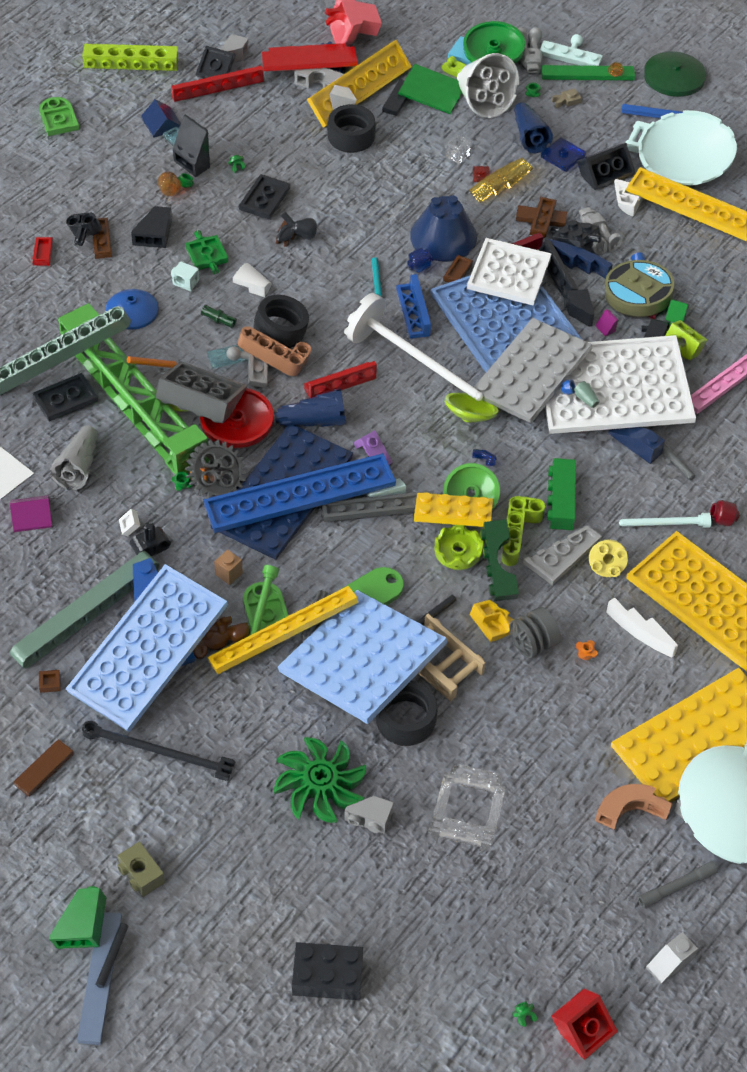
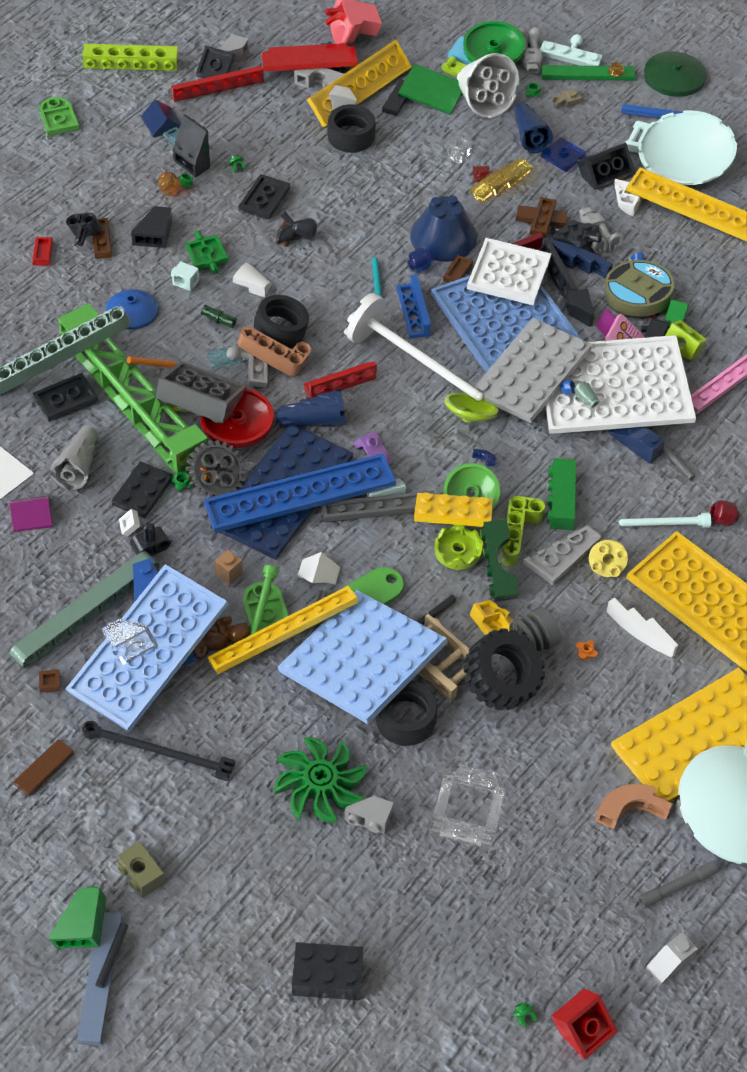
(129, 639): none -> clear slope
(142, 489): none -> black plate
(319, 569): none -> white slope
(523, 657): none -> black tyre
(623, 329): none -> bright pink tile

